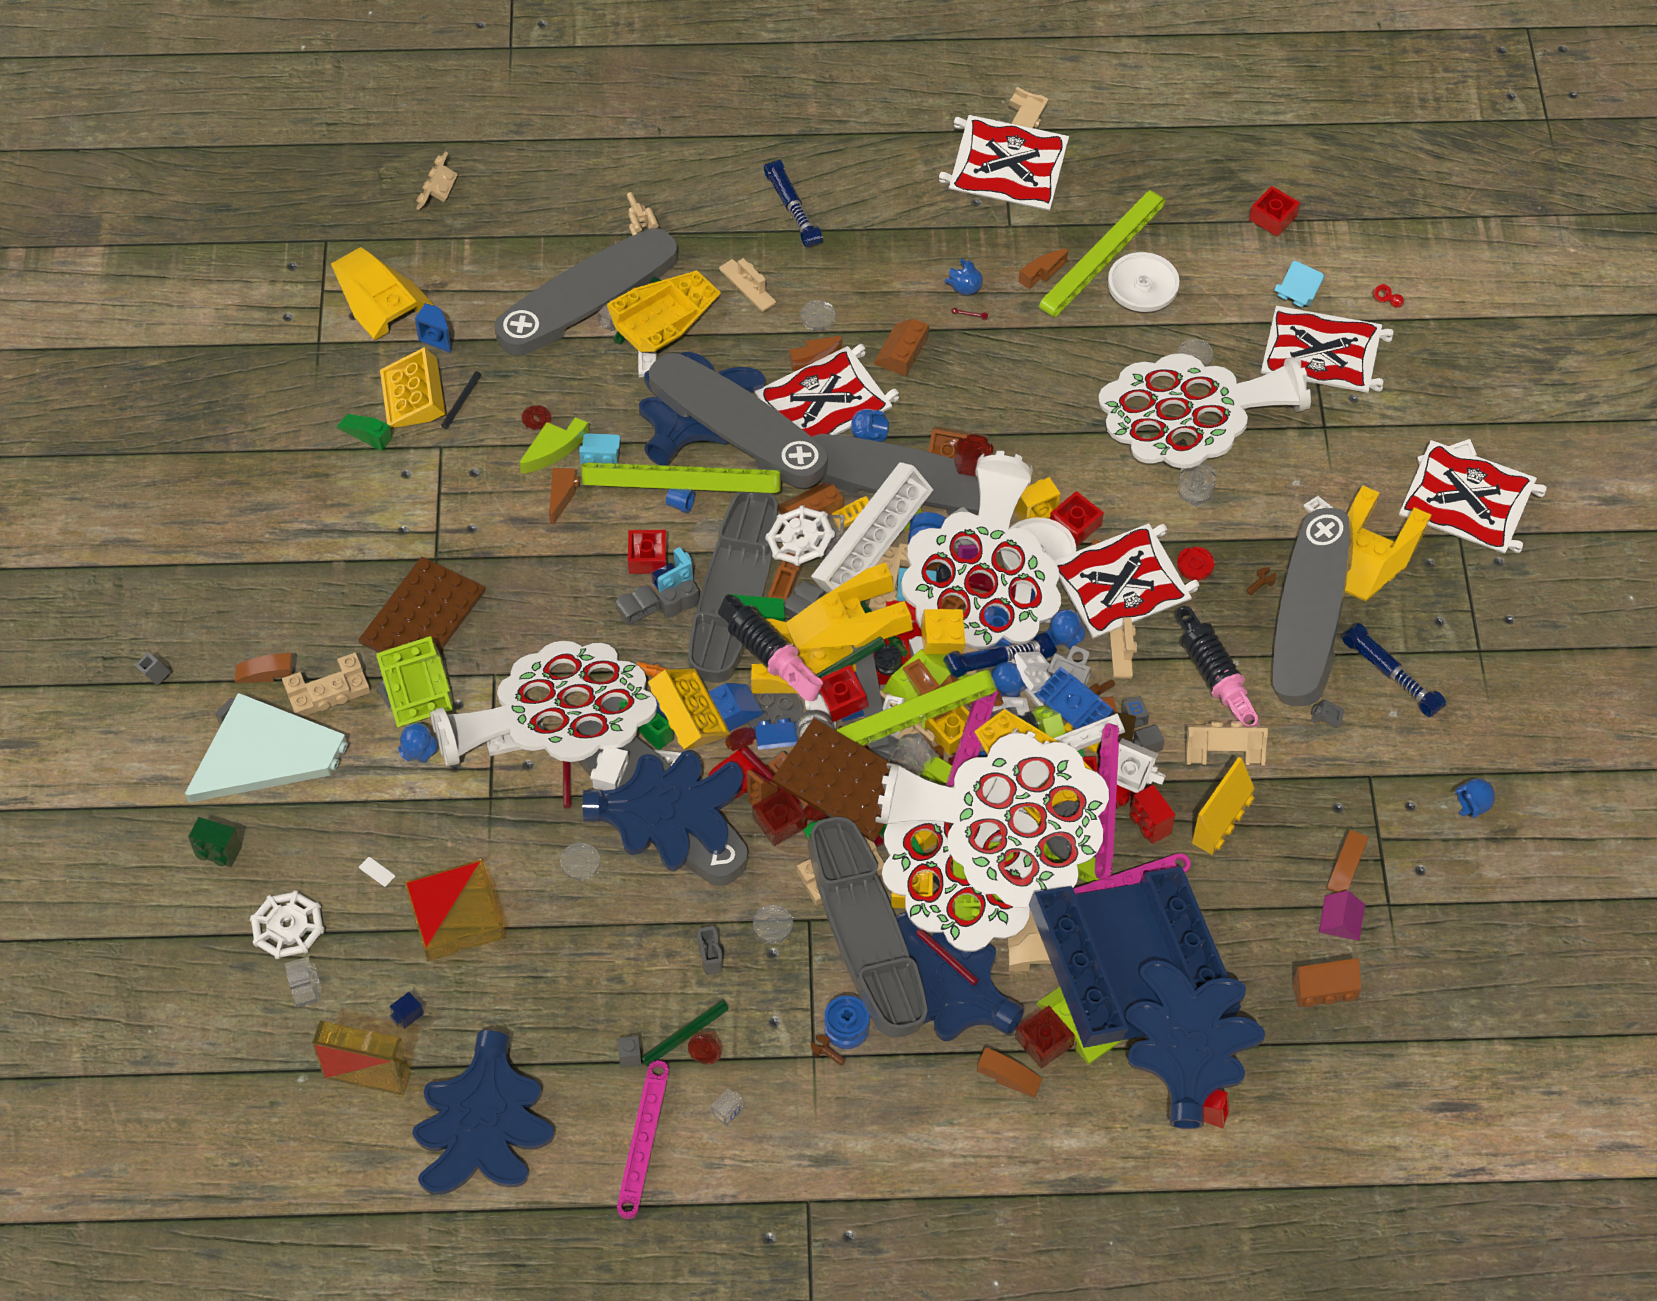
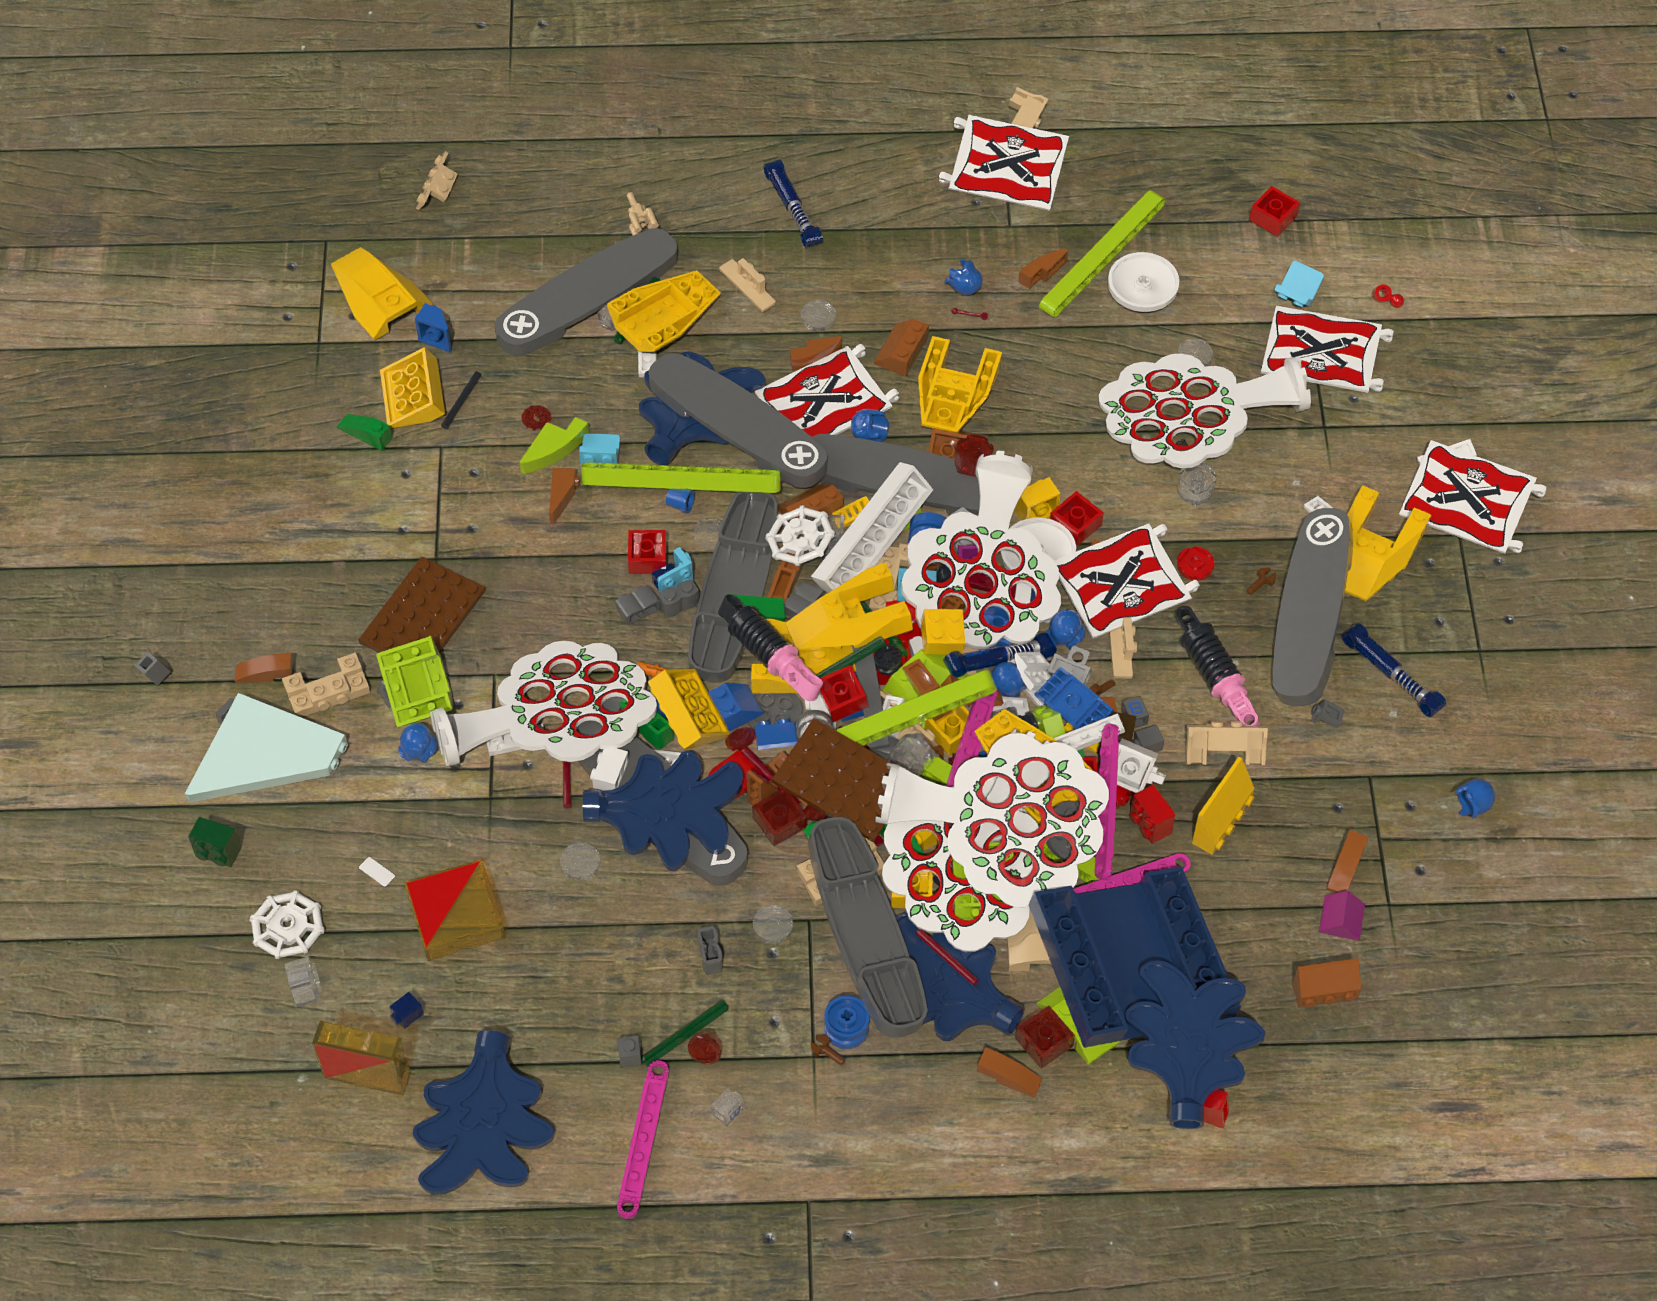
(952, 396): none -> yellow wedge

